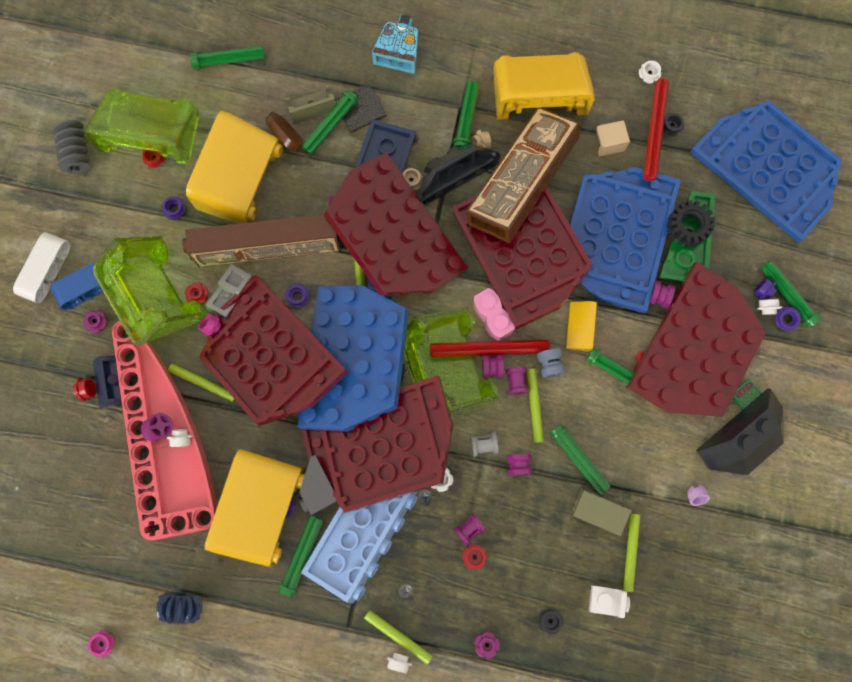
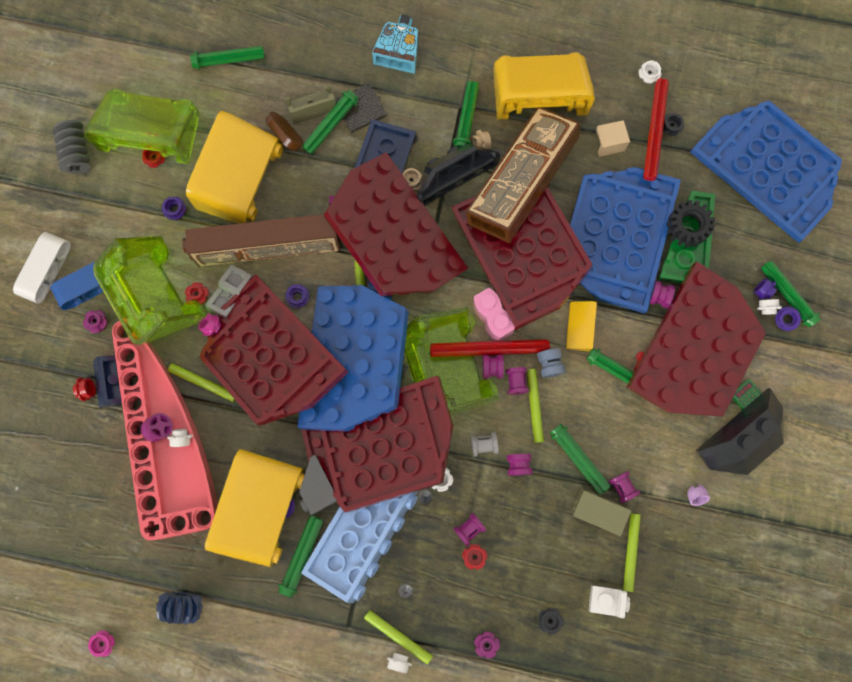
(624, 487): none -> magenta bush

